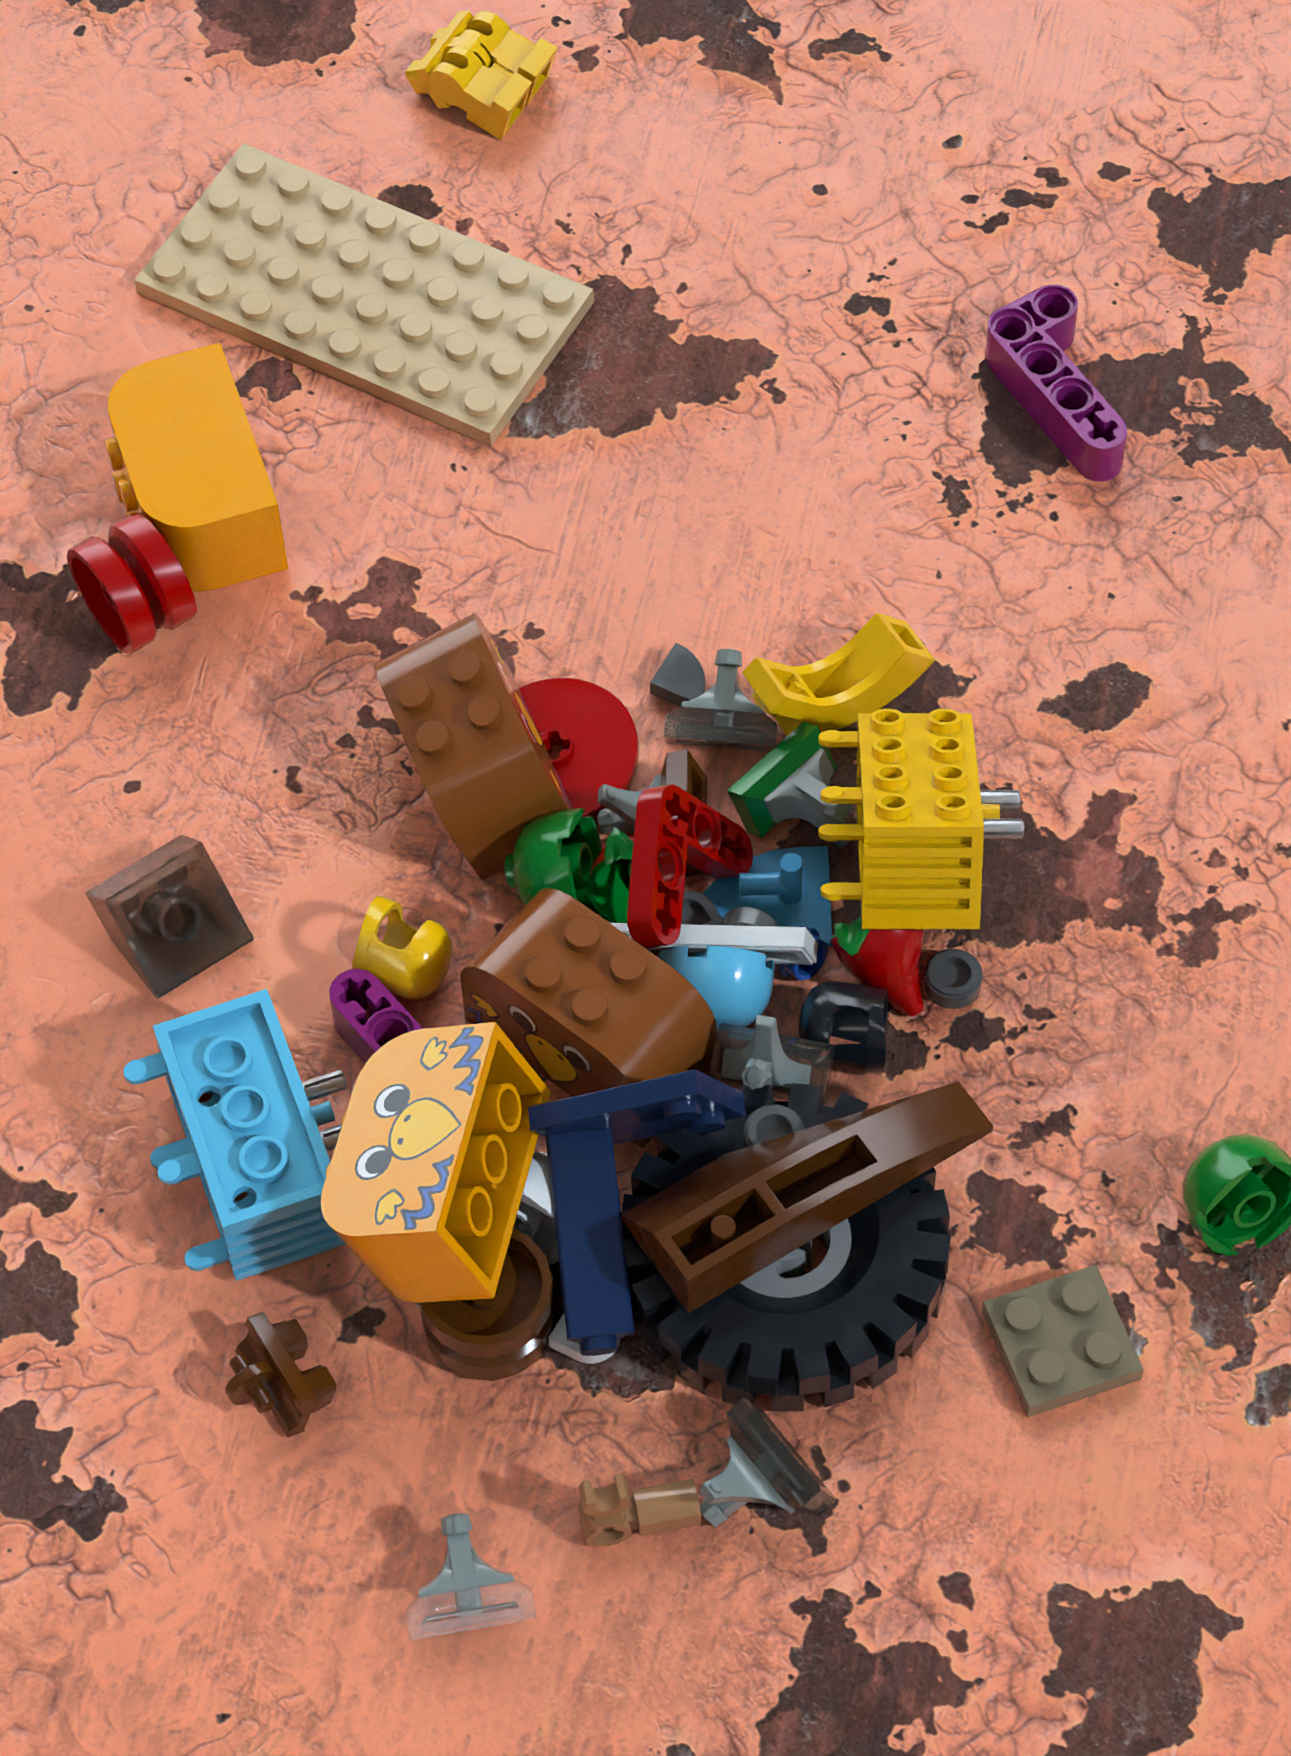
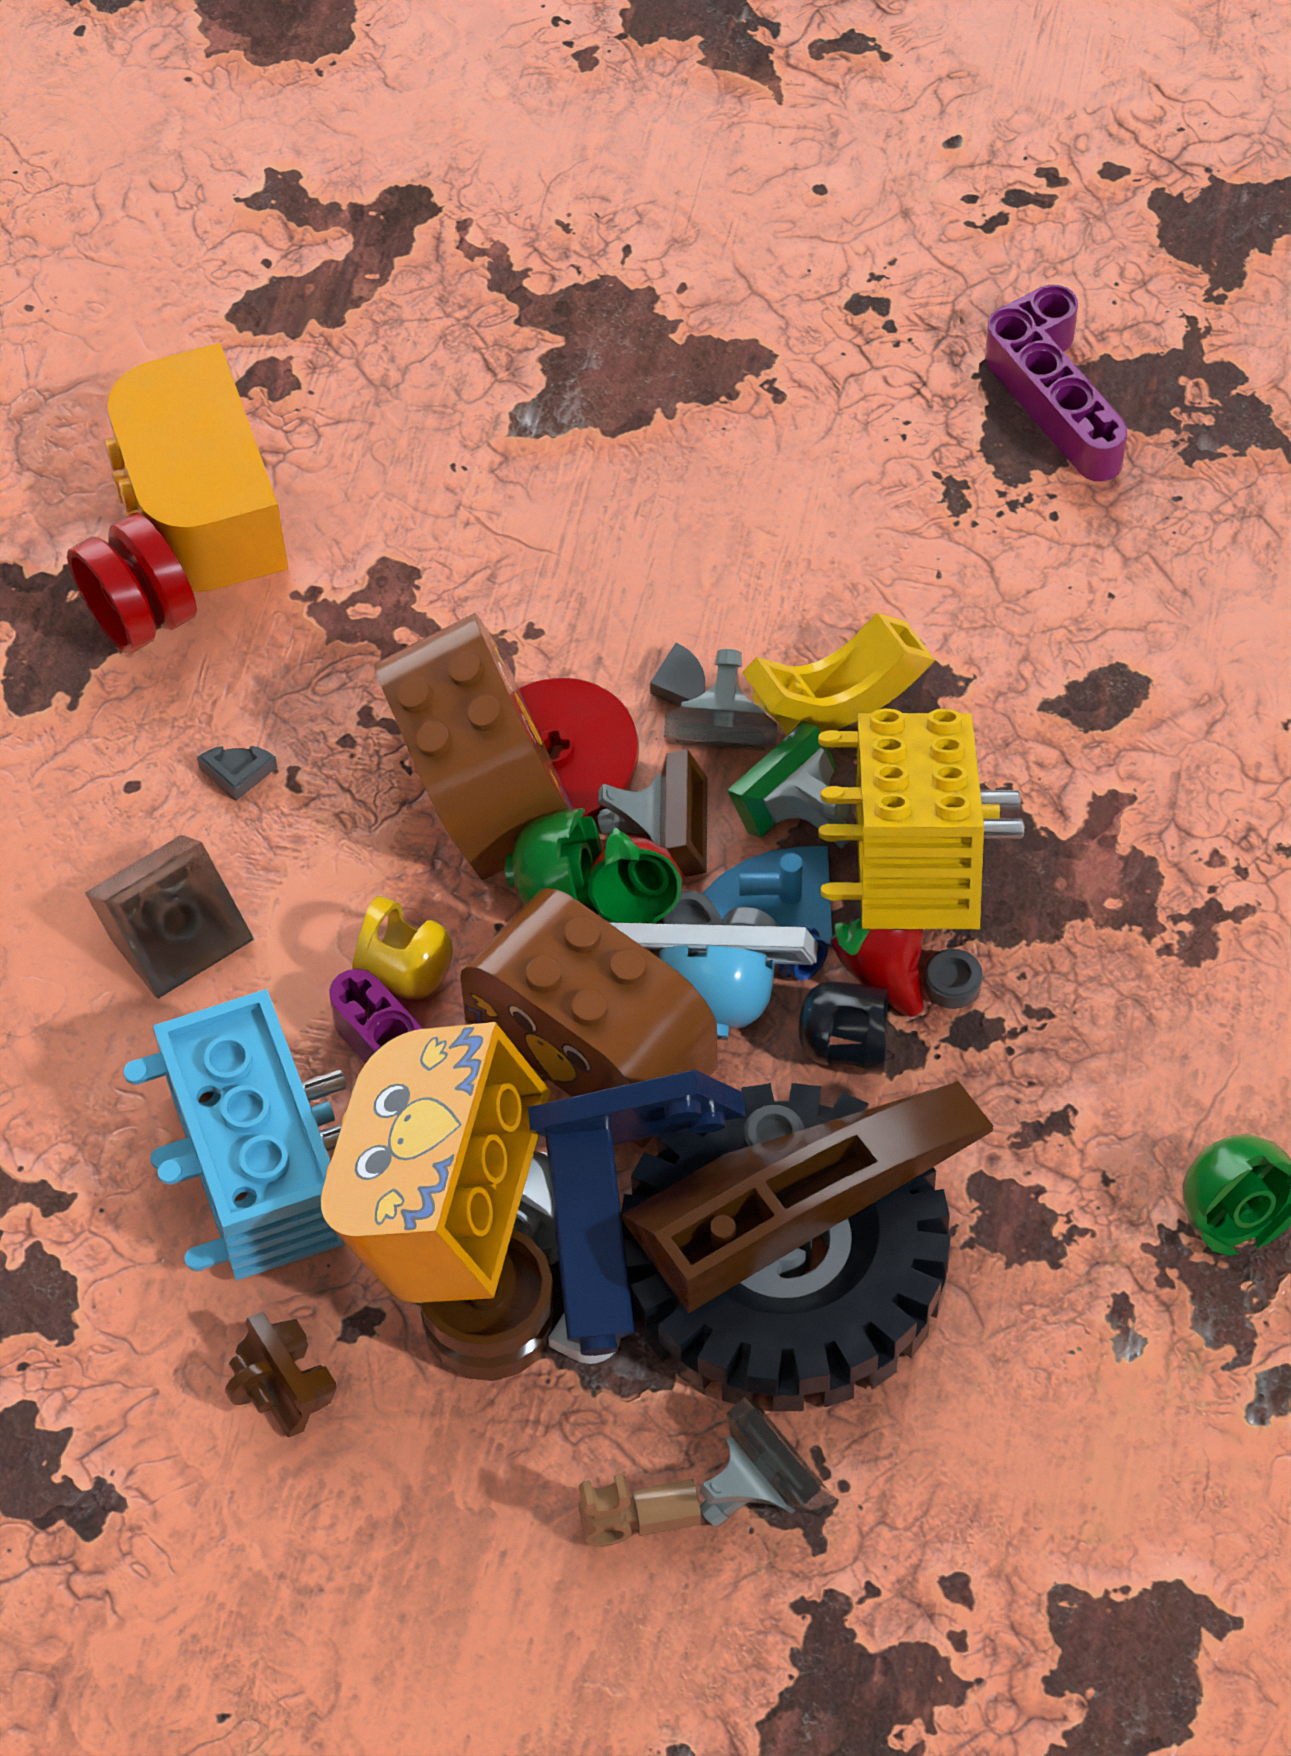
(237, 768): none -> dark grey tile
(366, 293): tan plate -> none
(466, 1590): clear piece -> none
(482, 70): yellow hips -> none
(667, 836): red beam -> none
(764, 1057): piece -> none
(1062, 1340): dark tan plate -> none

